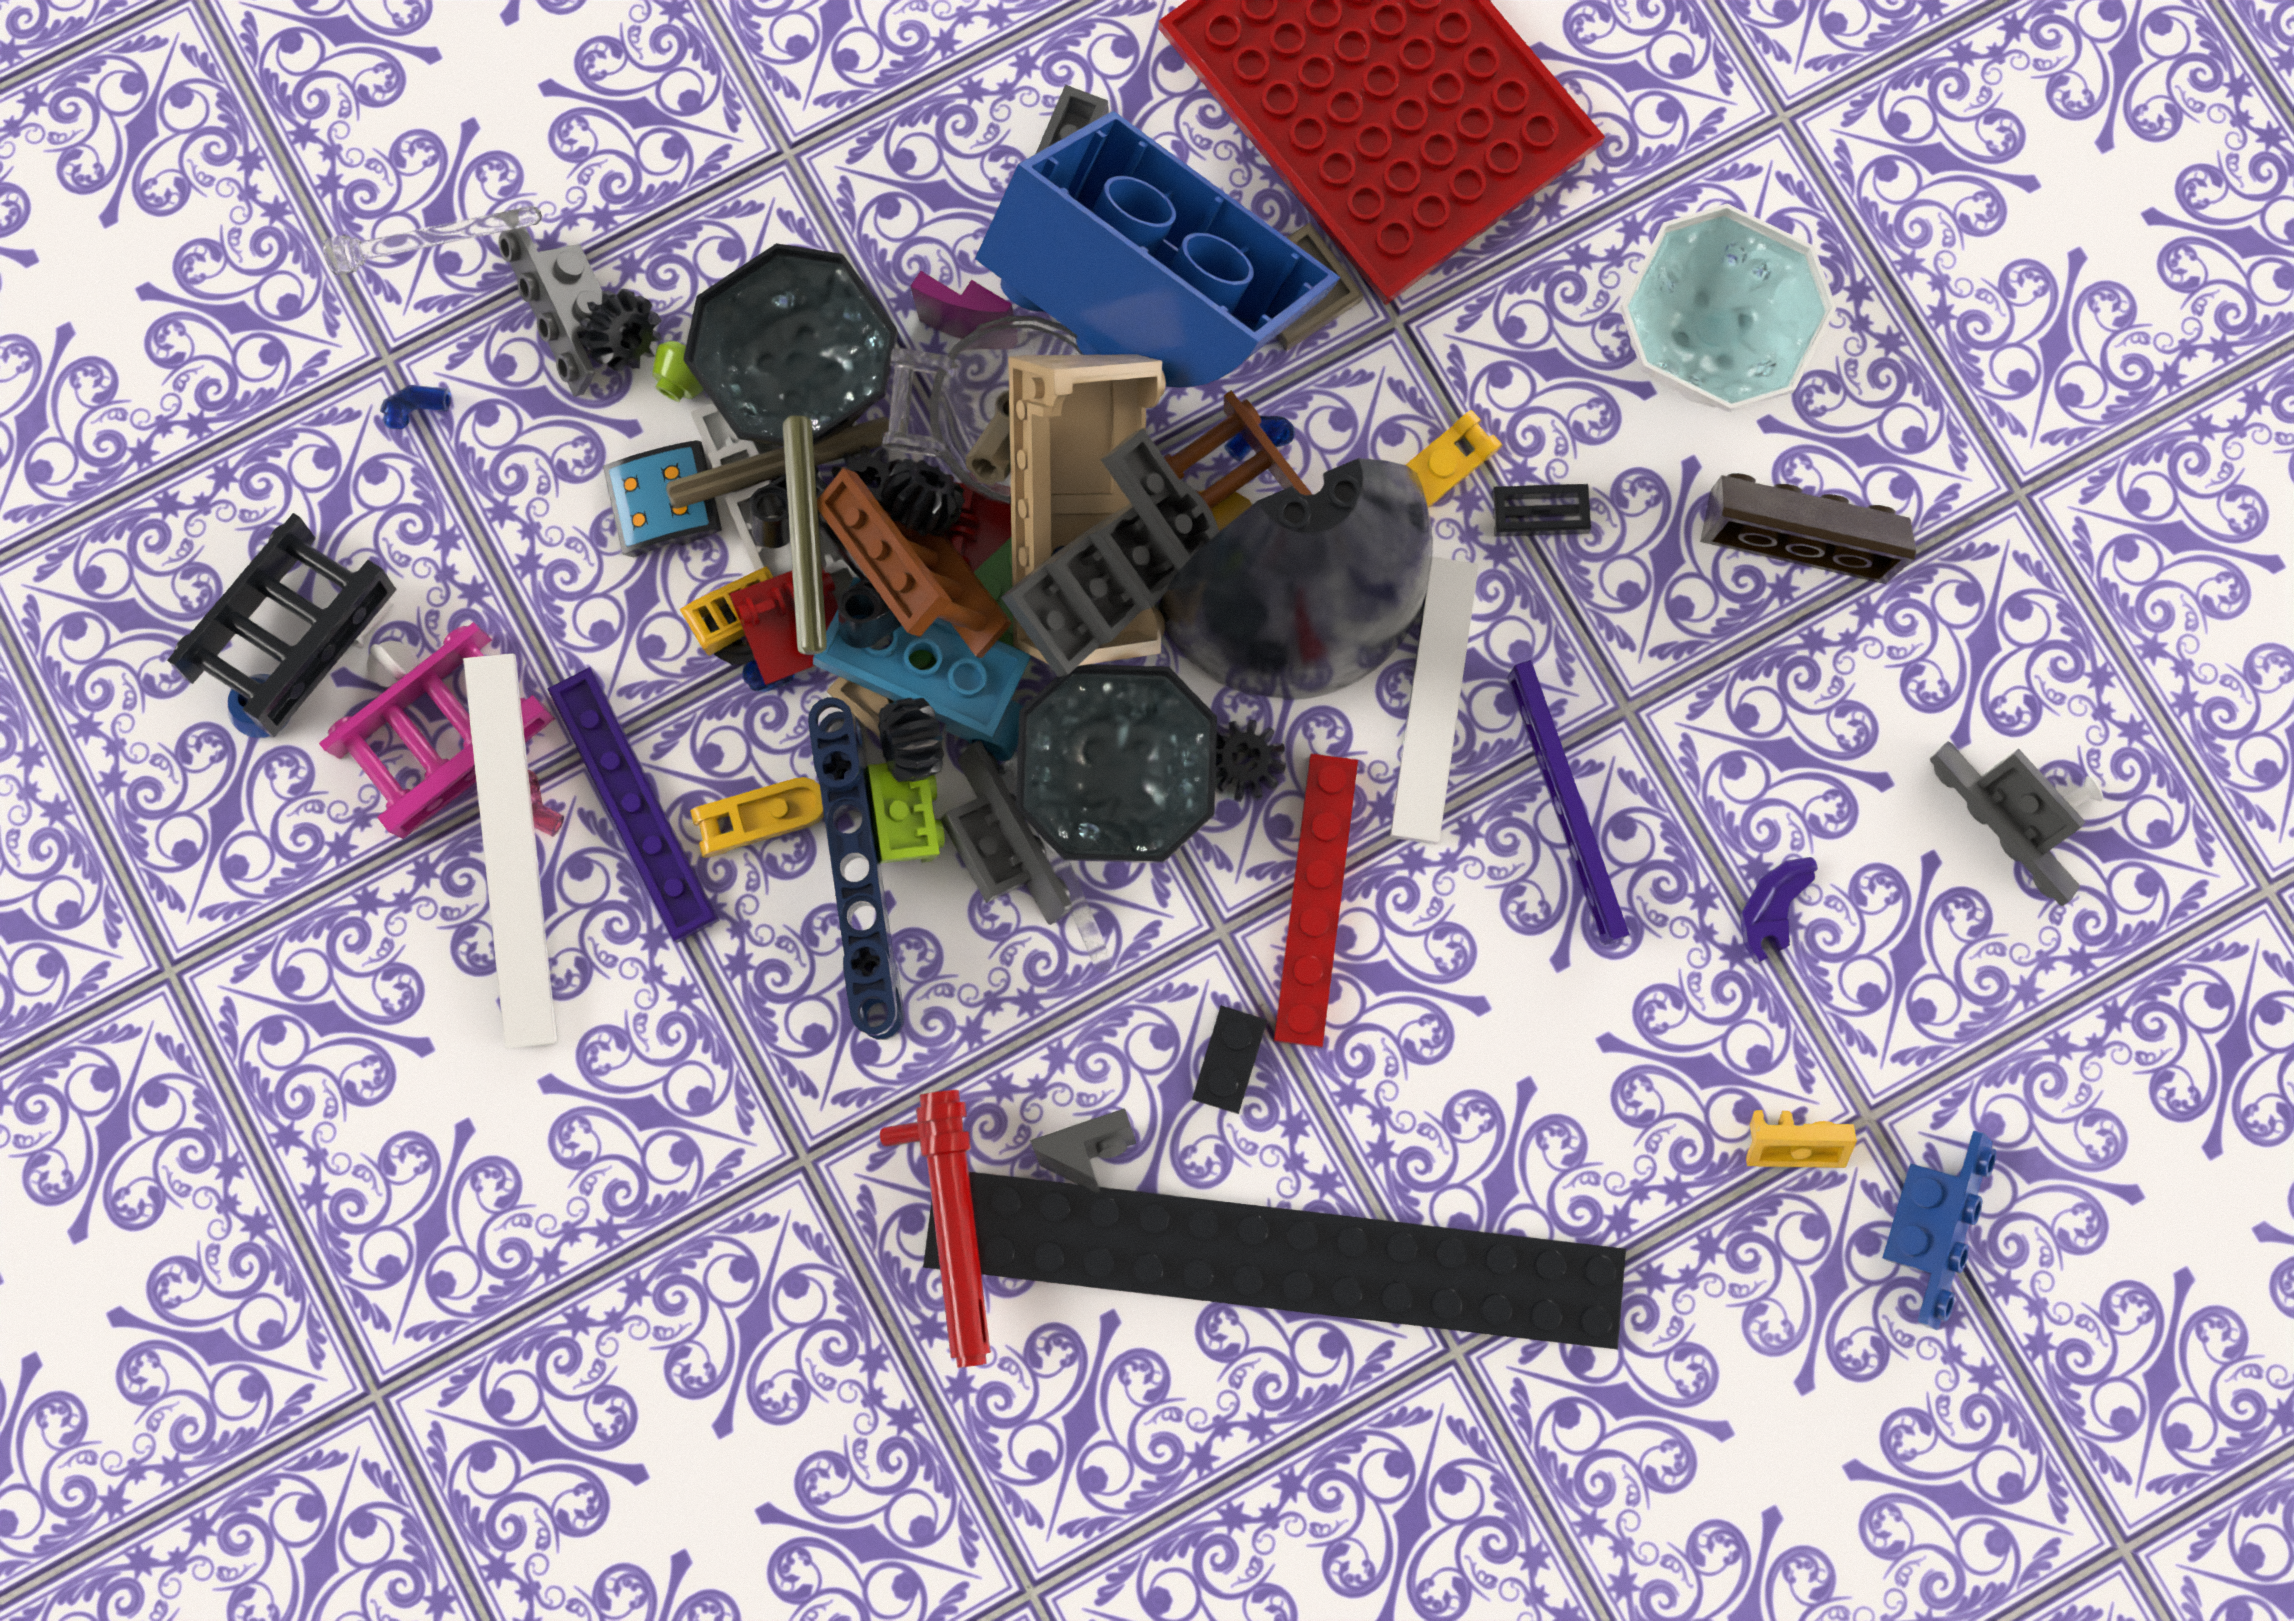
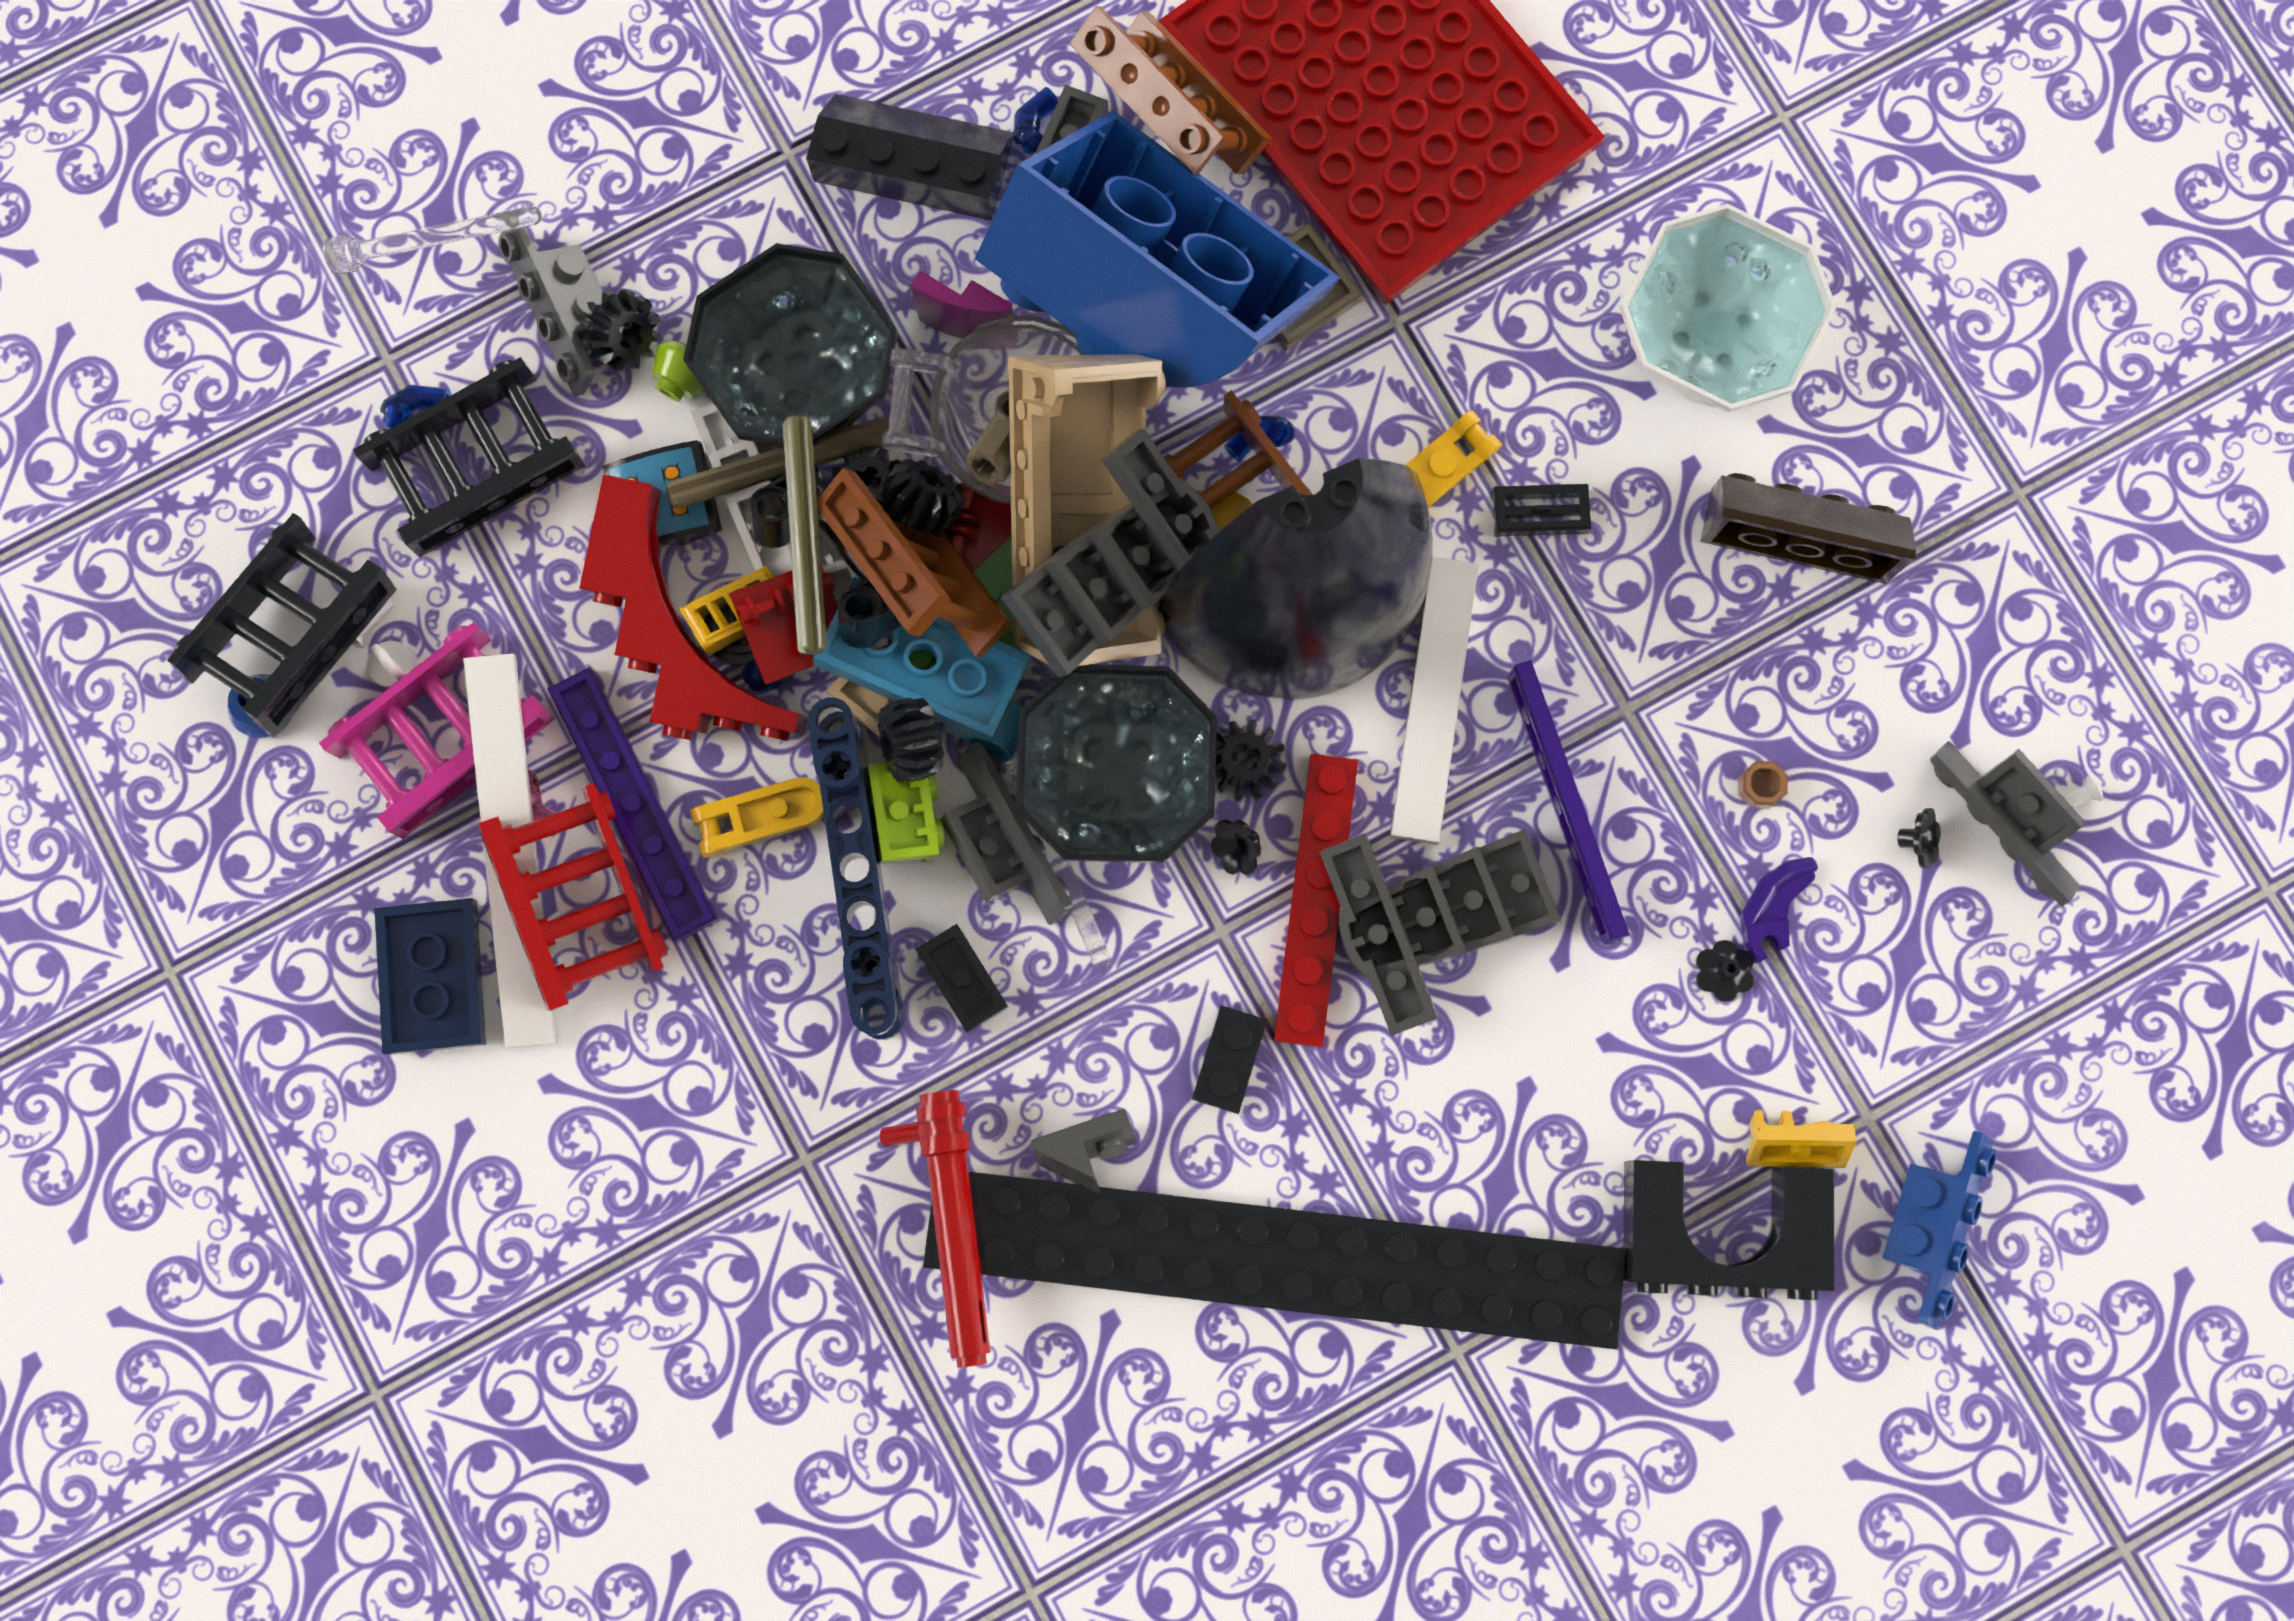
(429, 976): none -> dark blue plate
(468, 503): none -> black fence
(540, 934): none -> red fence
(626, 565): none -> red arch
(909, 156): none -> black slope
(962, 978): none -> black plate
(1028, 119): none -> clear blue arm
(1170, 91): none -> fence
(1236, 846): none -> black plant
(1432, 915): none -> dark grey slope
(1713, 973): none -> black plant
(1762, 784): none -> medium nougat tile
(1793, 1257): none -> black arch
(1923, 838): none -> black plant

